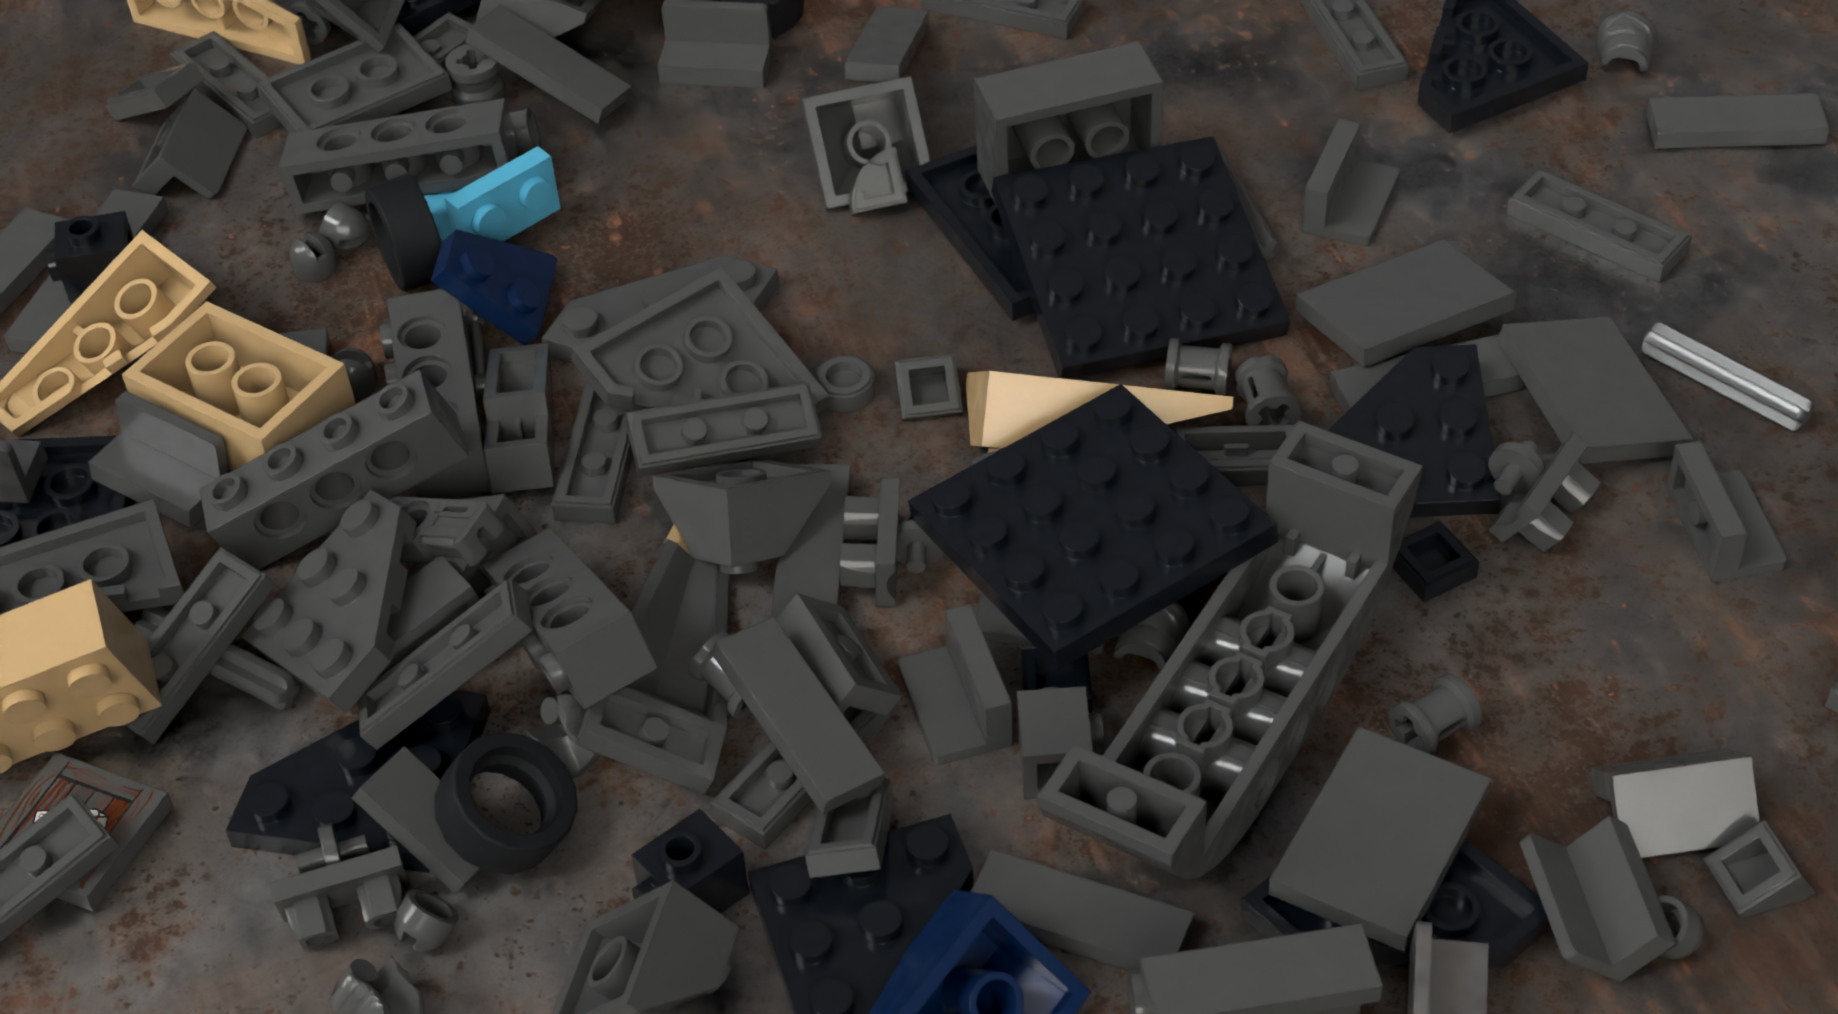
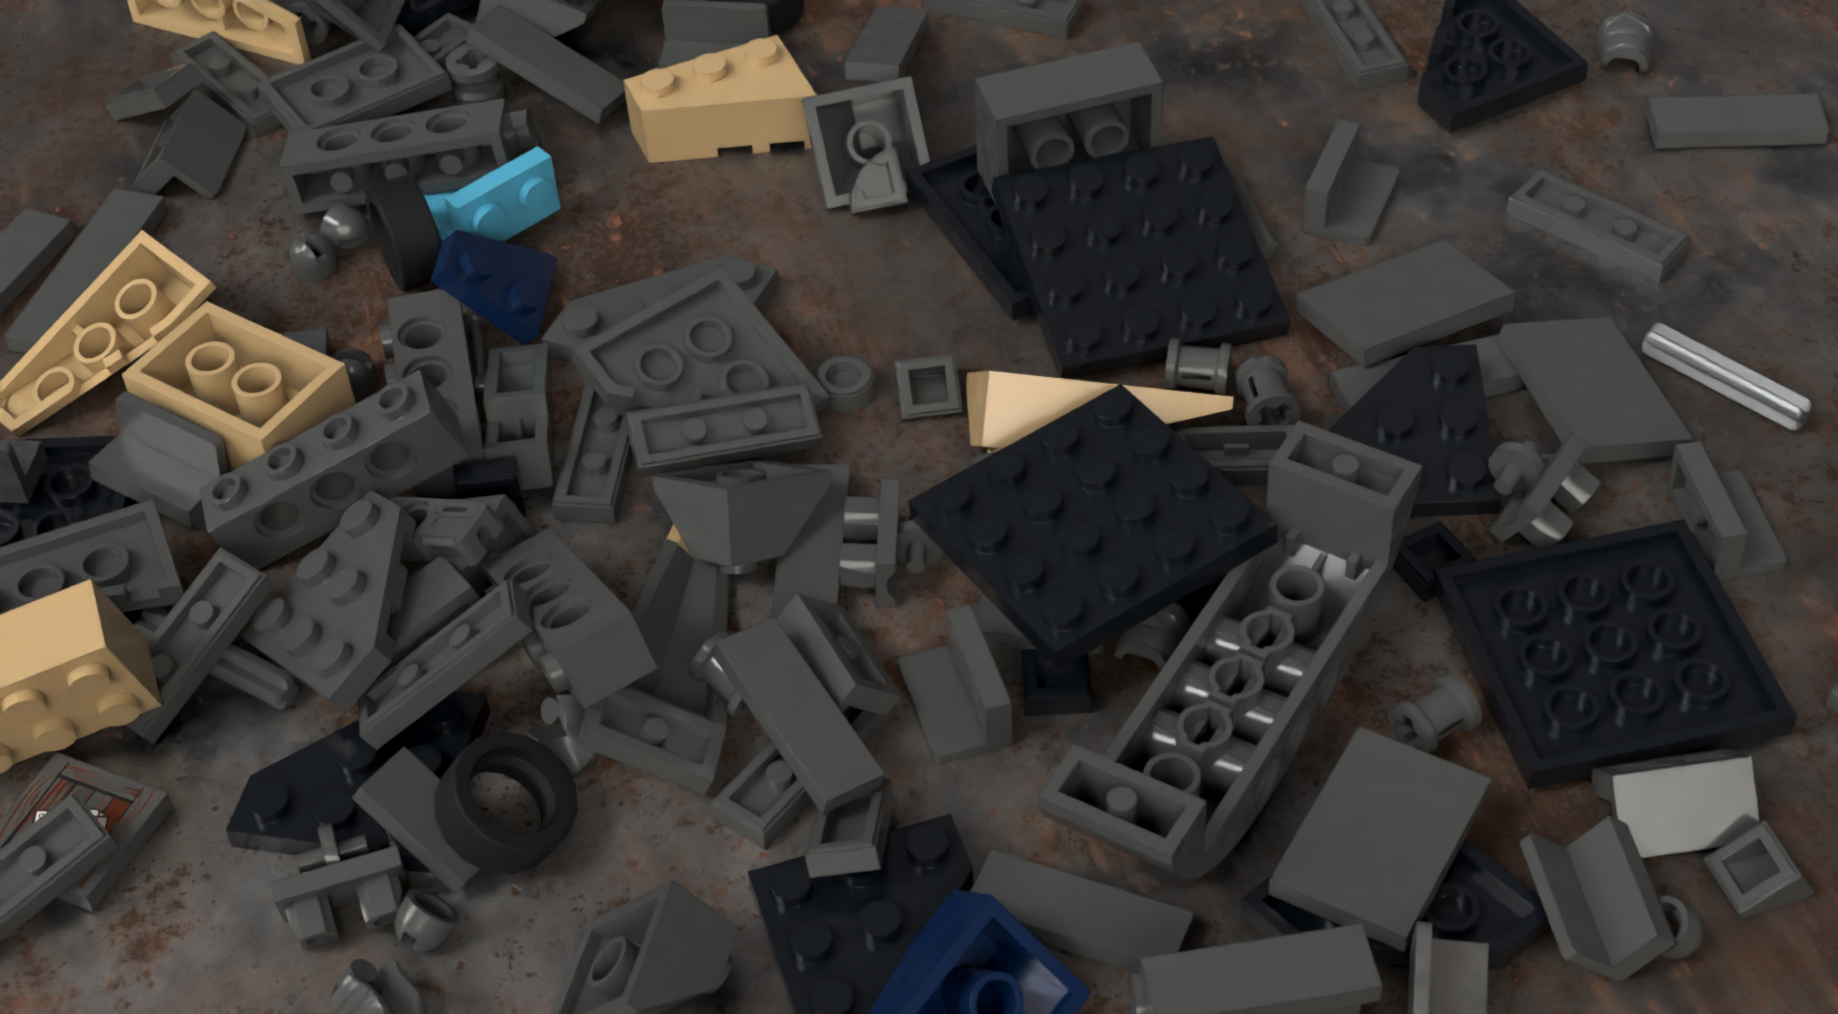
(86, 249): black brick -> none
(490, 479): none -> black tile
(696, 858): black brick -> none
(719, 102): none -> tan wedge
(1048, 727): dark grey brick -> none
(1610, 653): none -> black plate

